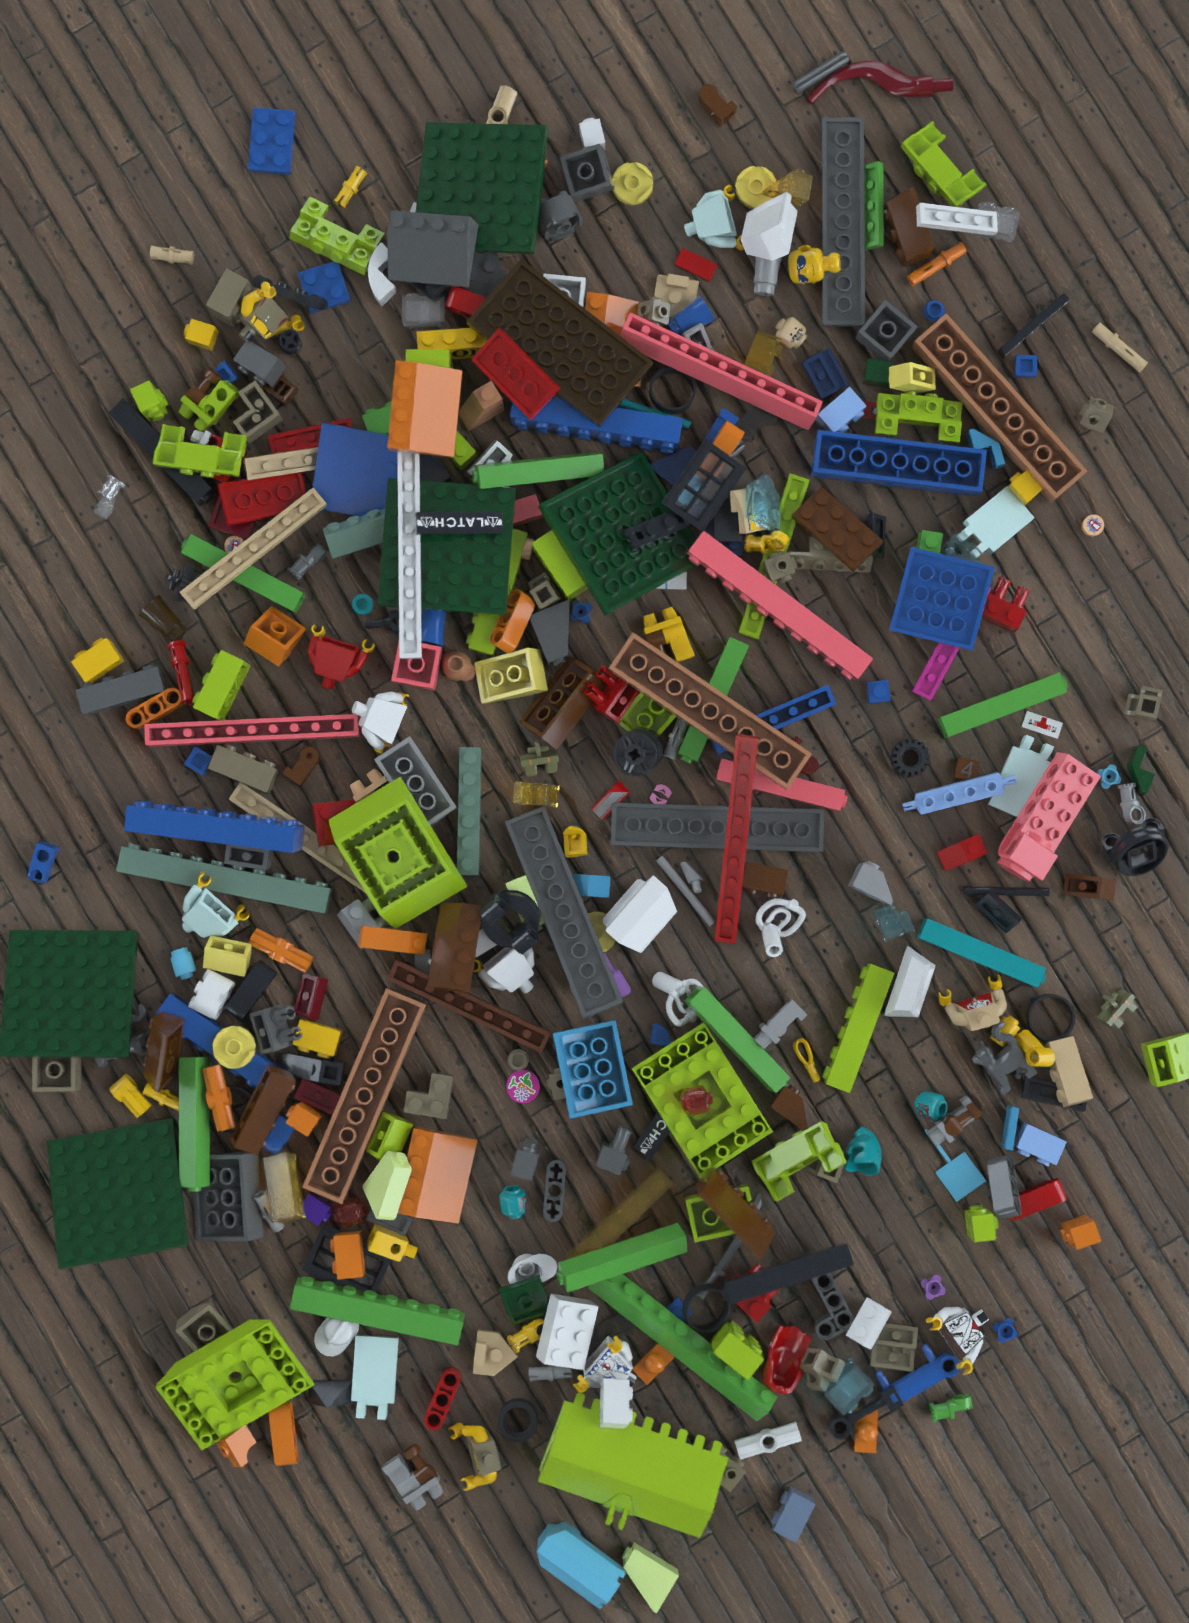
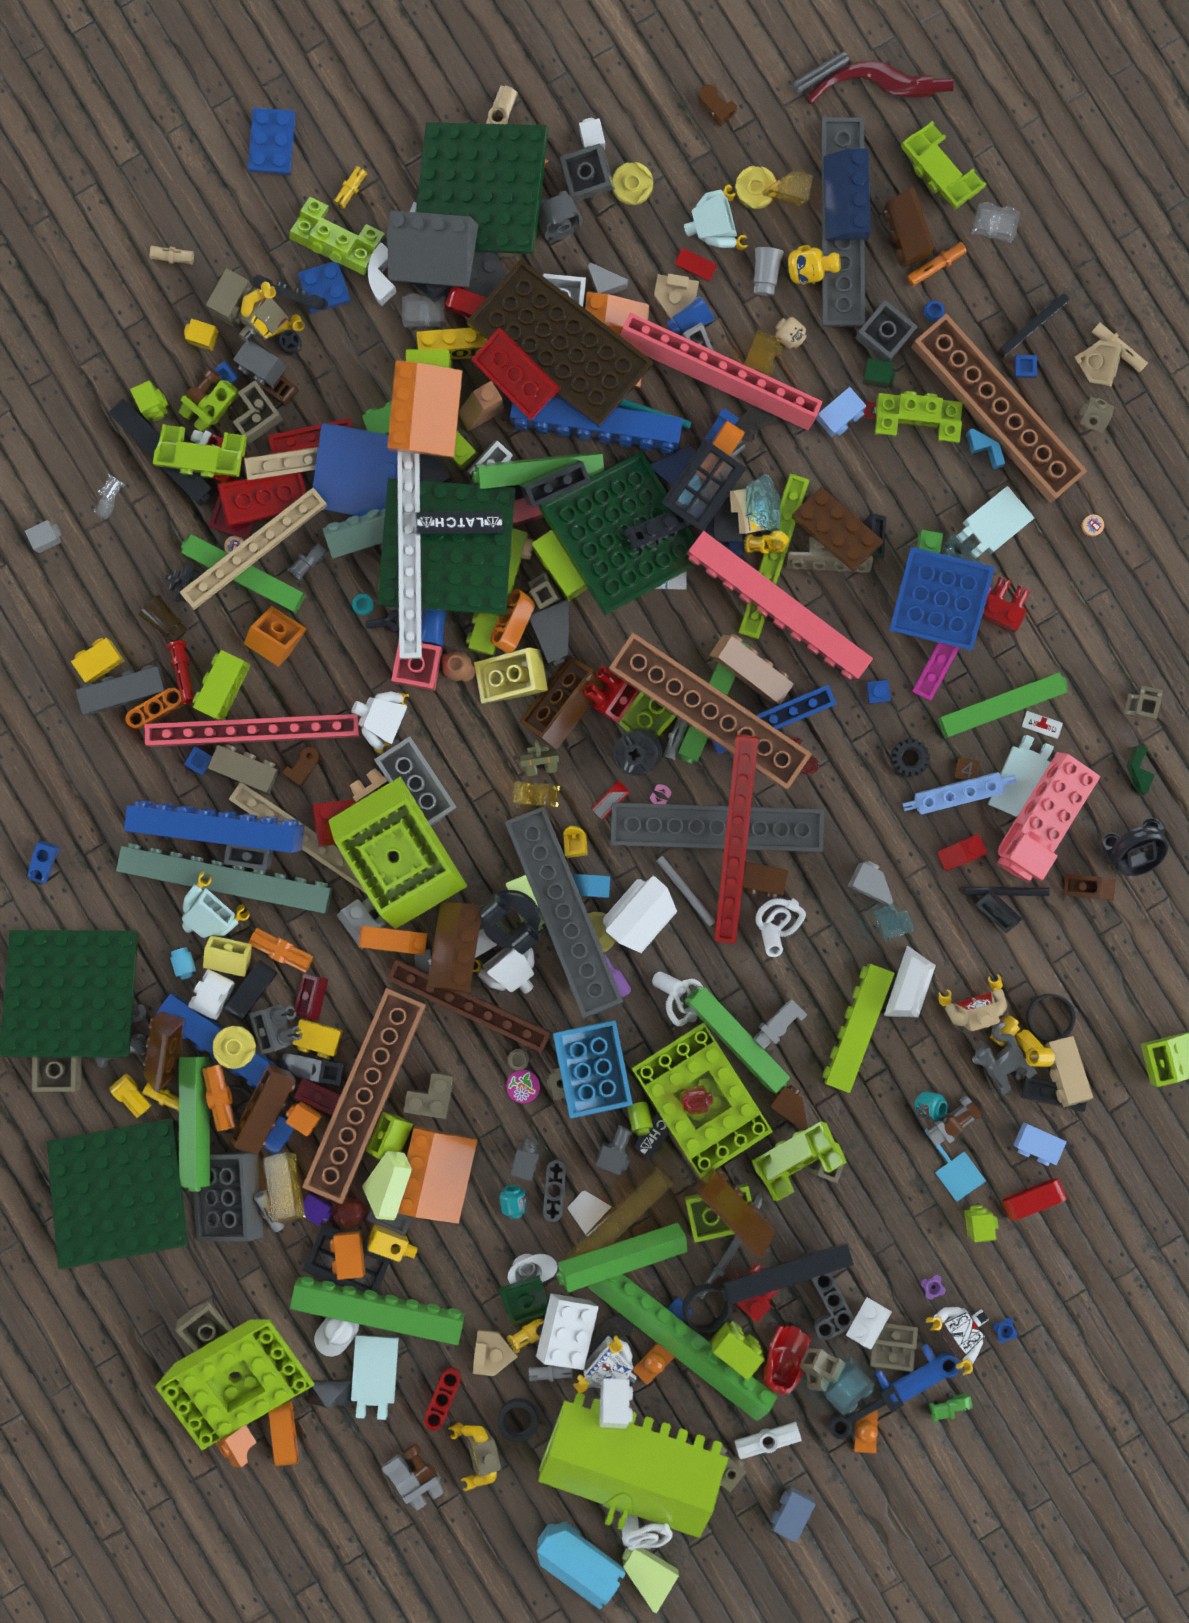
(43, 536): none -> light grey brick
(335, 658): red torso -> none
(469, 810): sand green brick -> none
(554, 483): none -> black brick
(577, 606): blue plate -> none
(587, 1210): none -> white sticker
(606, 281): none -> light grey slope
(634, 1536): none -> white piece
(640, 1118): none -> lime brick
(654, 311): dark tan brick -> none
(659, 1035): blue tile -> none
(668, 410): black tyre -> none
(668, 632): yellow hips -> none
(692, 877): light grey bar -> none
(751, 669): none -> medium nougat brick
(770, 228): white helmet -> none
(776, 574): dark tan brick -> none
(800, 789): coral brick -> none
(808, 1065): yellow piece -> none
(825, 374): dark blue plate -> none
(847, 195): none -> dark blue slope
(864, 1153): teal helmet -> none
(873, 205): bright green plate -> none
(898, 463): blue brick -> none
(912, 377): light yellow brick -> none
(956, 219): white plate -> none
(982, 953): teal brick -> none
(1004, 1187): beam -> none
(1010, 1127): dark azure tile -> none
(1024, 486): yellow brick -> none
(1080, 1232): orange brick -> none
(1100, 362): none -> tan plate
(1115, 778): medium azure plate -> none
(1115, 1006): olive hips -> none
(1129, 803): light grey connector -> none

